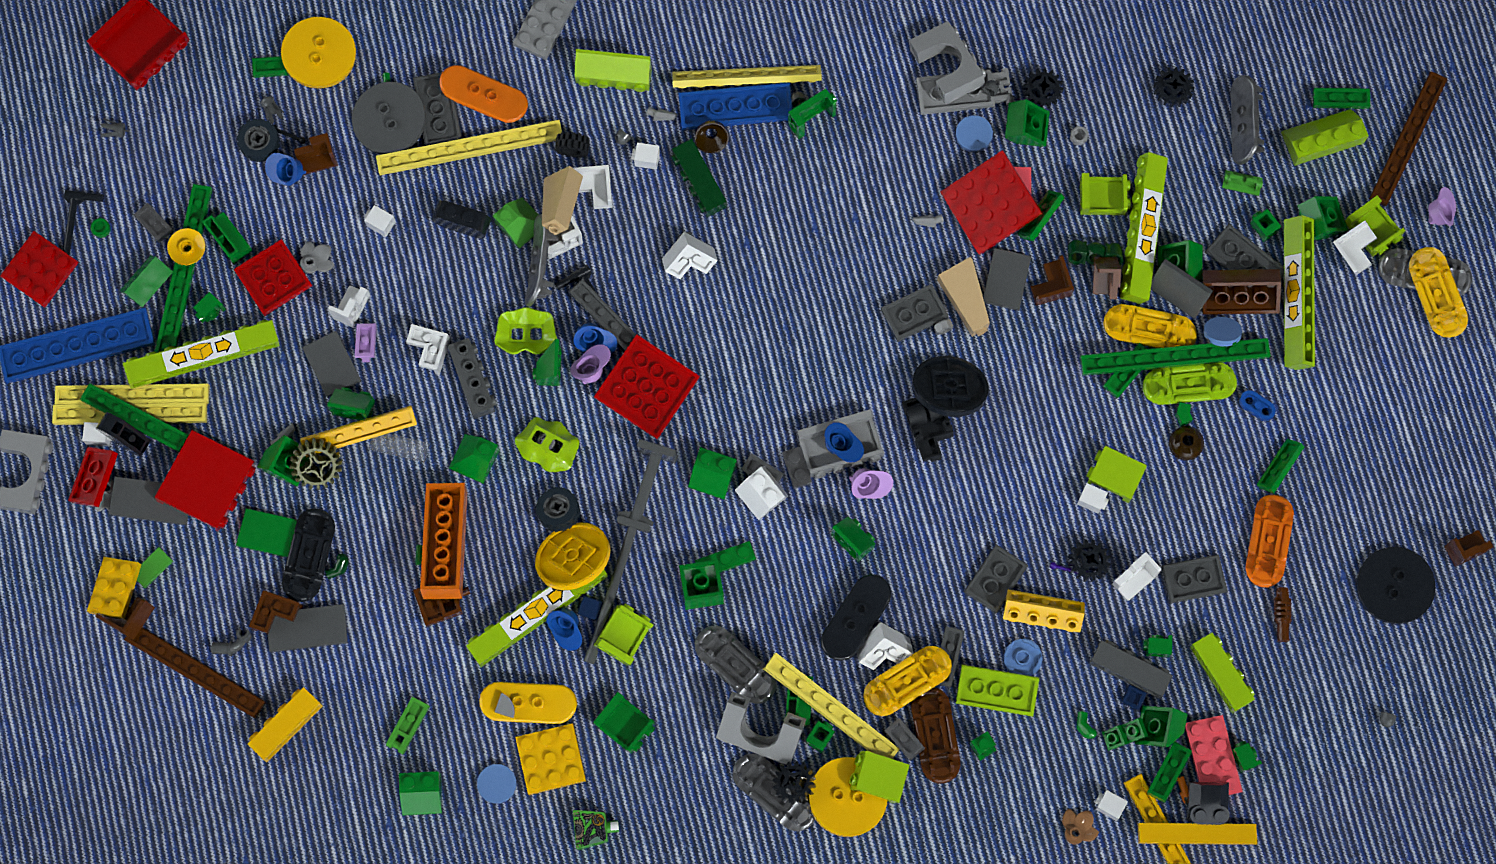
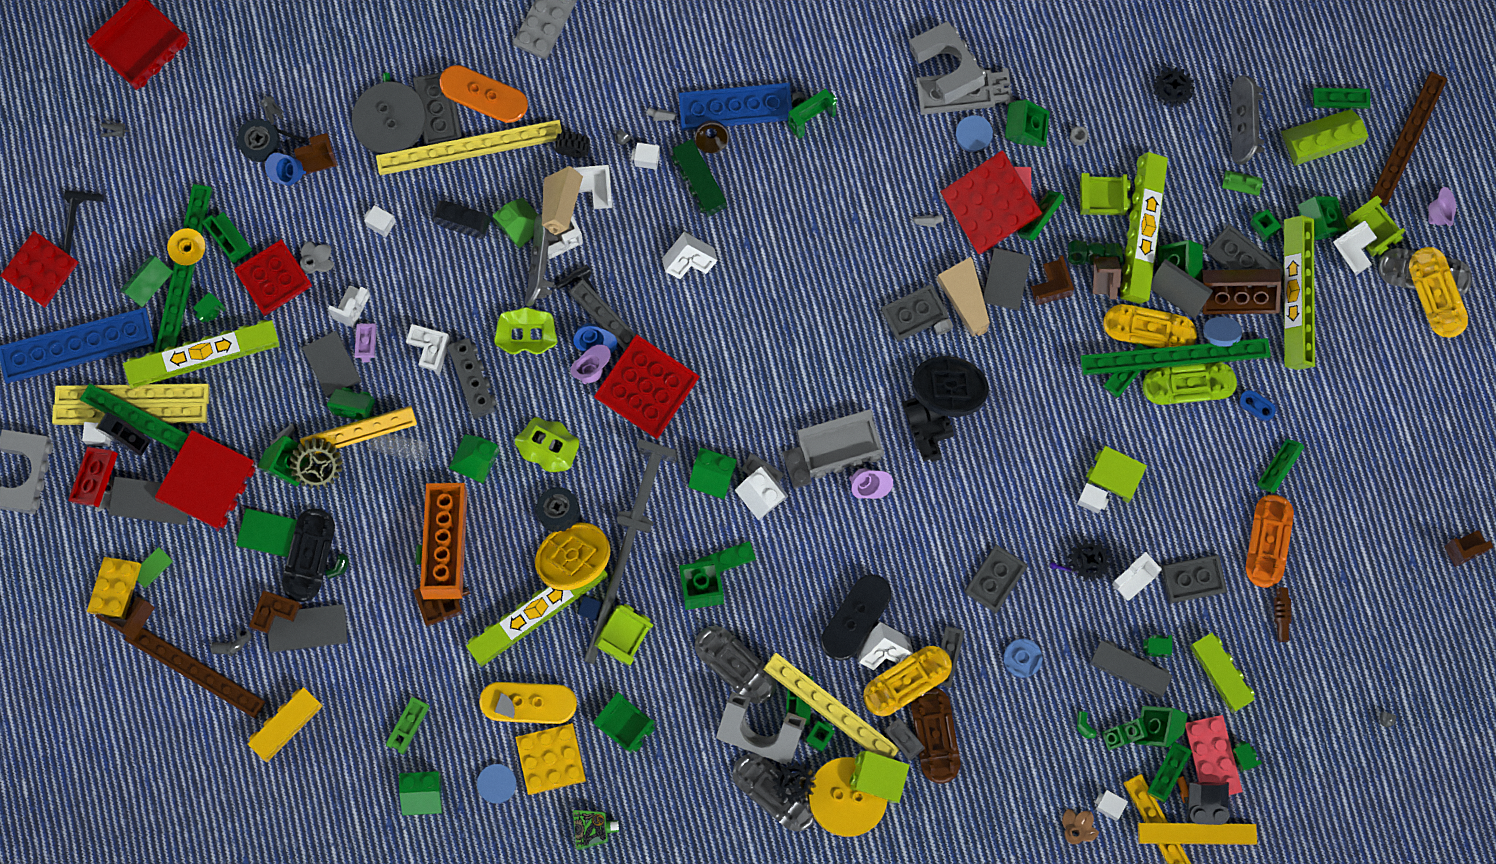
(100, 228): green tile -> none
(153, 222): flat silver plate -> none
(268, 67): green tile -> none
(318, 52): yellow plate -> none
(549, 366): green slope -> none
(565, 628): blue piece -> none
(613, 70): lime slope -> none
(746, 76): light yellow plate -> none
(843, 443): blue piece -> none
(853, 538): green slope -> none
(983, 746): green brick -> none
(991, 88): dark grey hinge -> none
(997, 690): lime tile -> none
(1035, 87): black gear -> none
(1044, 611): yellow brick -> none
(1133, 697): dark blue tile -> none
(1183, 414): green piece -> none
(1183, 451): dark brown piece -> none
(1395, 585): black plate -> none

